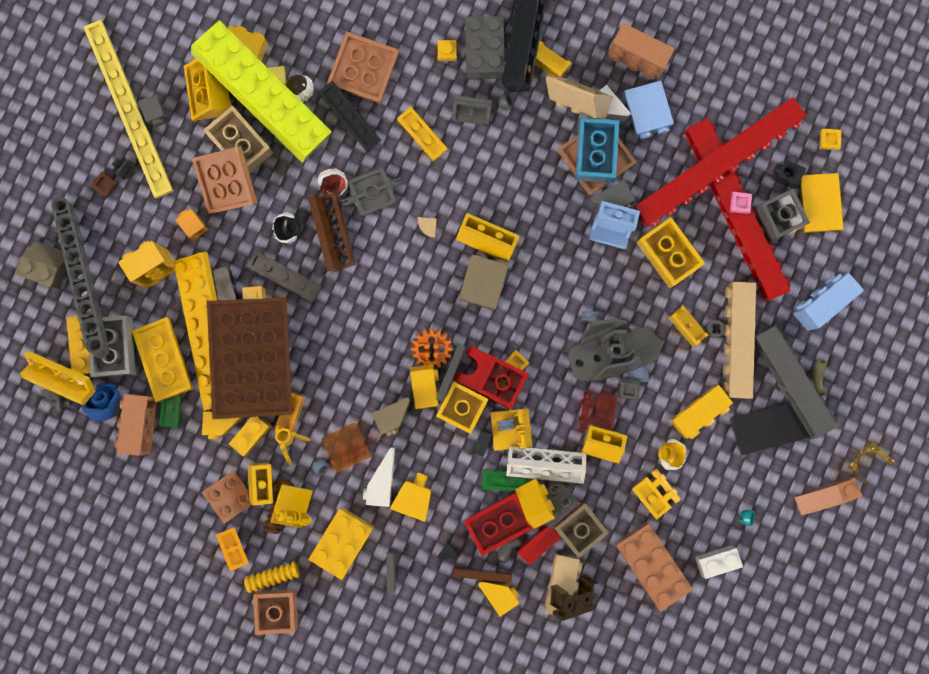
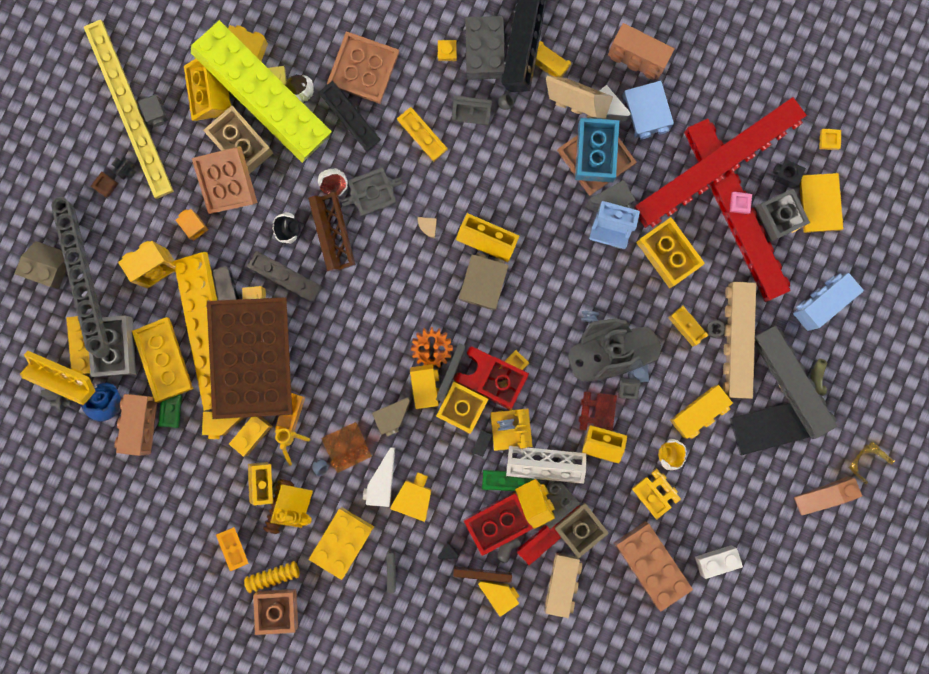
(228, 497): nougat hinge -> none
(573, 605): dark brown piece -> none
(748, 517): teal hinge -> none

